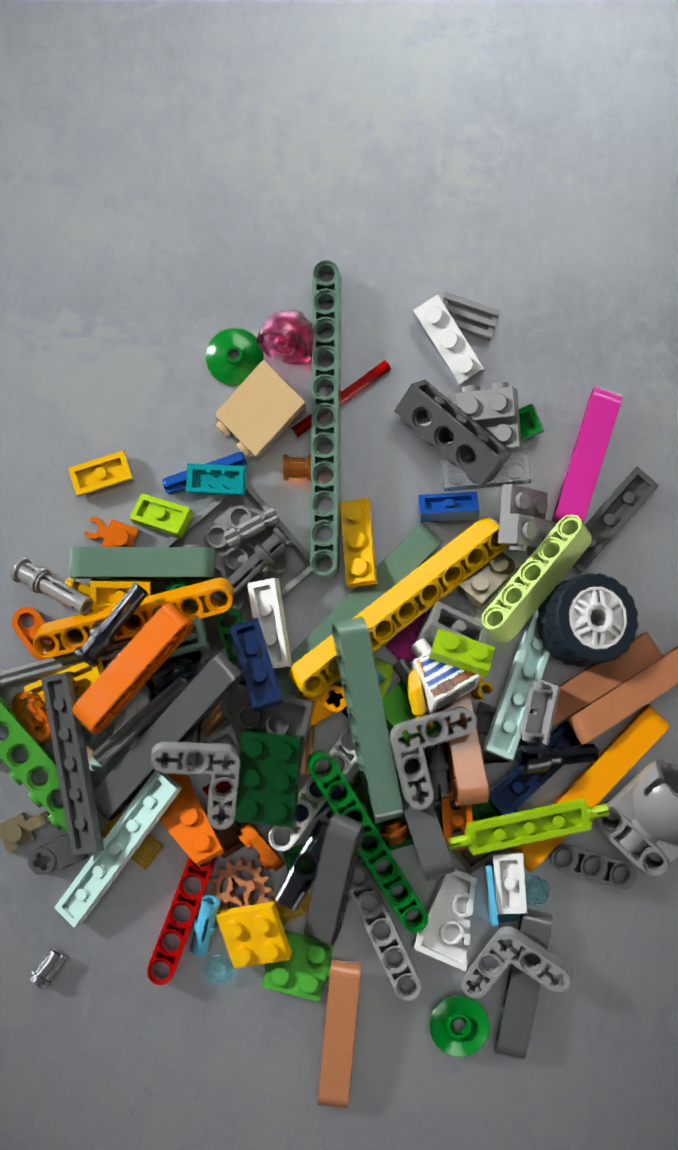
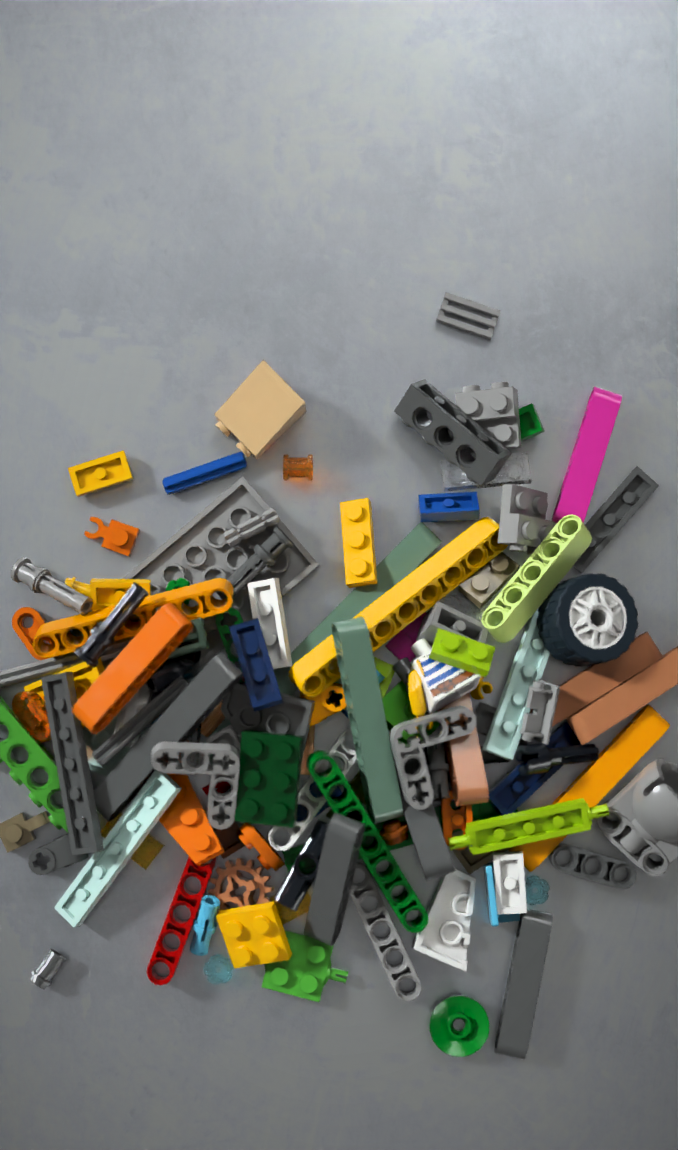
(142, 562): sand green beam -> none
(161, 515): lime plate -> none
(216, 479): teal plate -> none
(233, 371): green dish -> none
(287, 335): clear pink cylinder -> none
(321, 405): sand green beam -> none
(339, 1033): nougat beam -> none
(347, 394): red piece -> none
(448, 339): white plate -> none
(508, 954): light grey beam -> none

